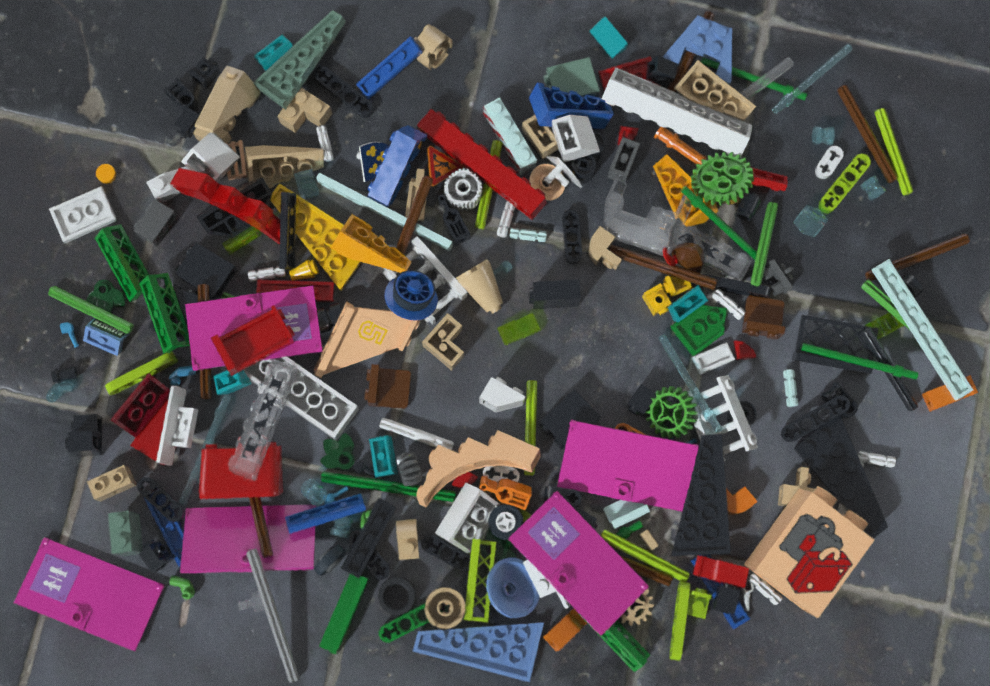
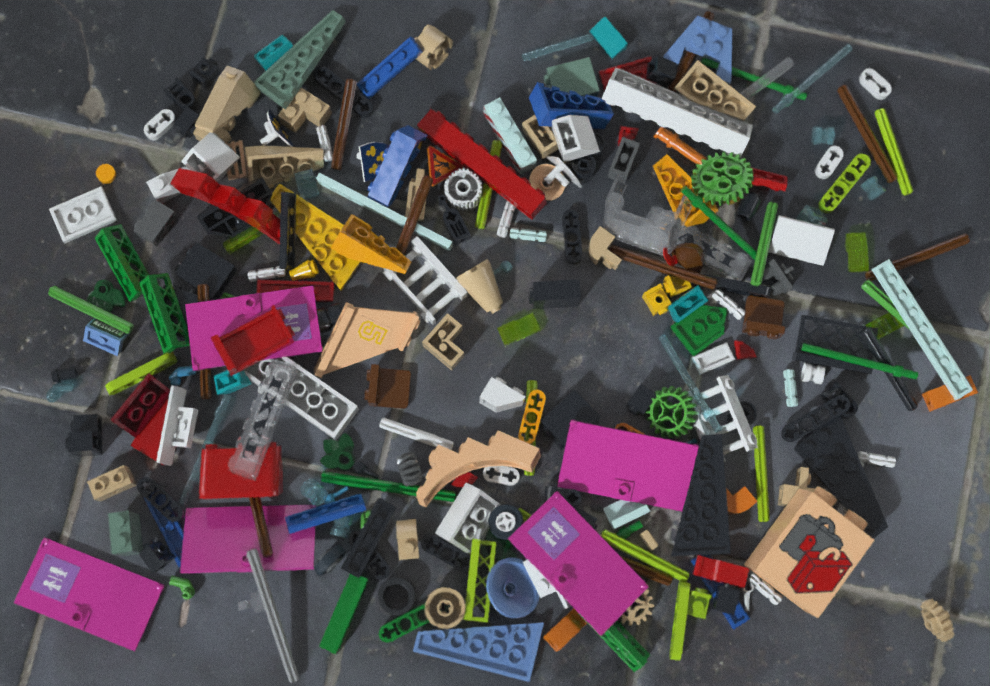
(69, 328): dark azure hand -> none
(159, 124): none -> white beam
(274, 130): none -> shield
(343, 125): none -> reddish brown axle
(383, 456): teal slope -> none
(411, 295): blue piece -> none
(514, 495): orange piece -> none
(540, 404): none -> light orange beam
(556, 47): none -> clear light blue bar
(761, 475): none -> lime axle
(801, 240): none -> white tile
(813, 373): none -> white wheel
(857, 252): none -> clear neon green slope
(875, 84): none -> white beam
(937, 620): none -> tan gear

